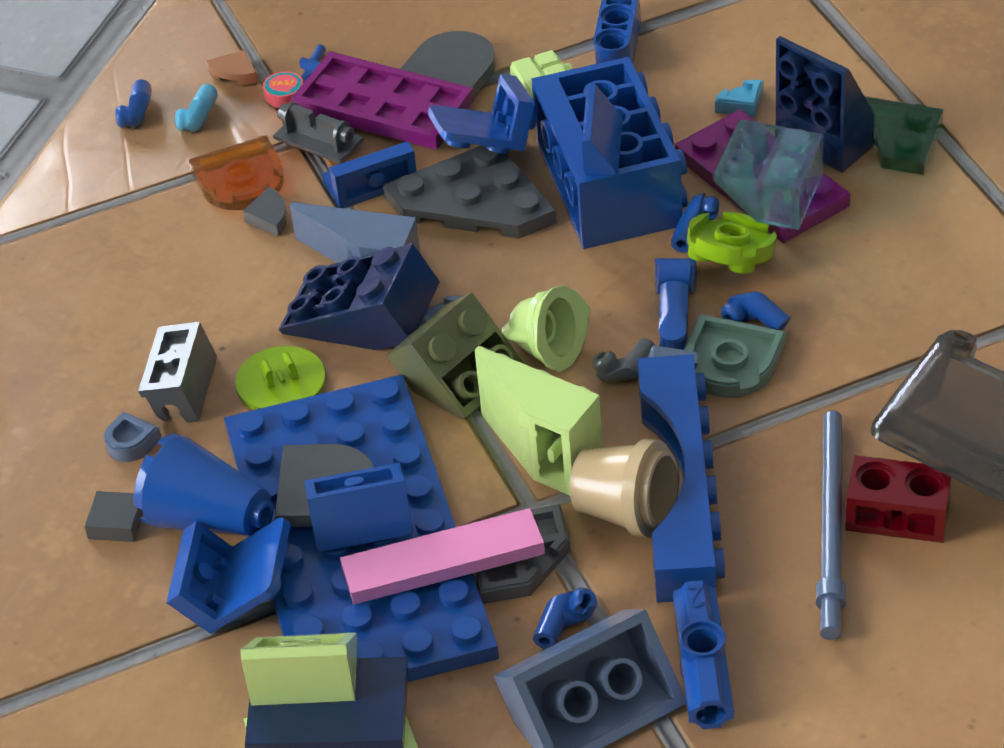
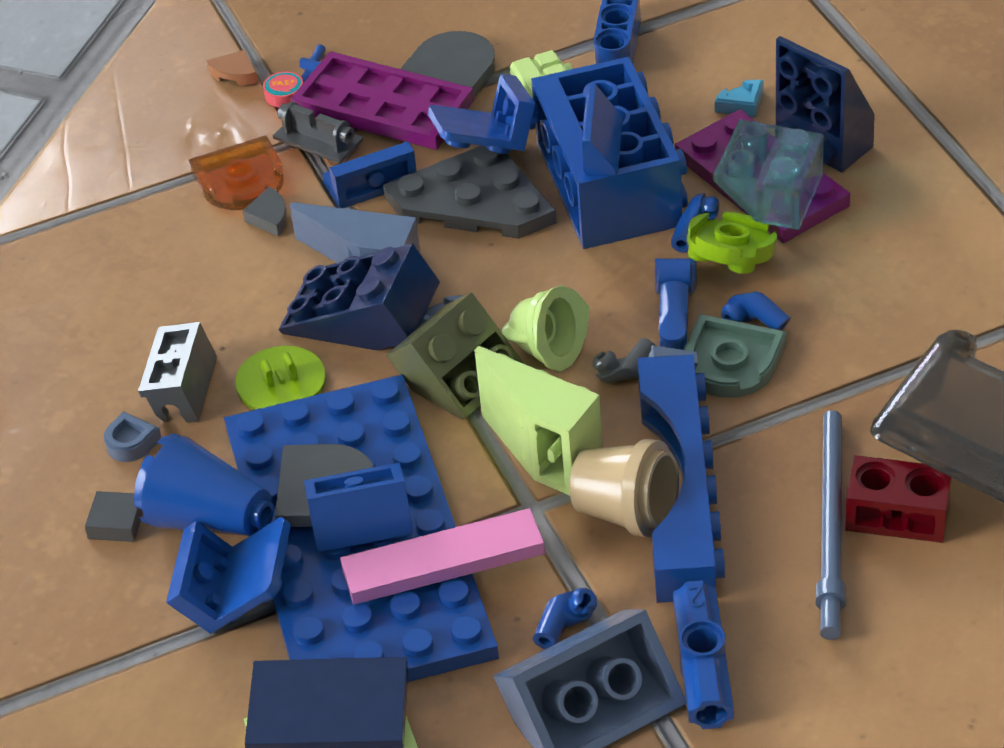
(138, 103): blue arm -> none
(198, 109): medium azure arm -> none
(300, 668): yellowish green slope -> none
(525, 576): dark grey tile -> none
(904, 134): clear green wing -> none

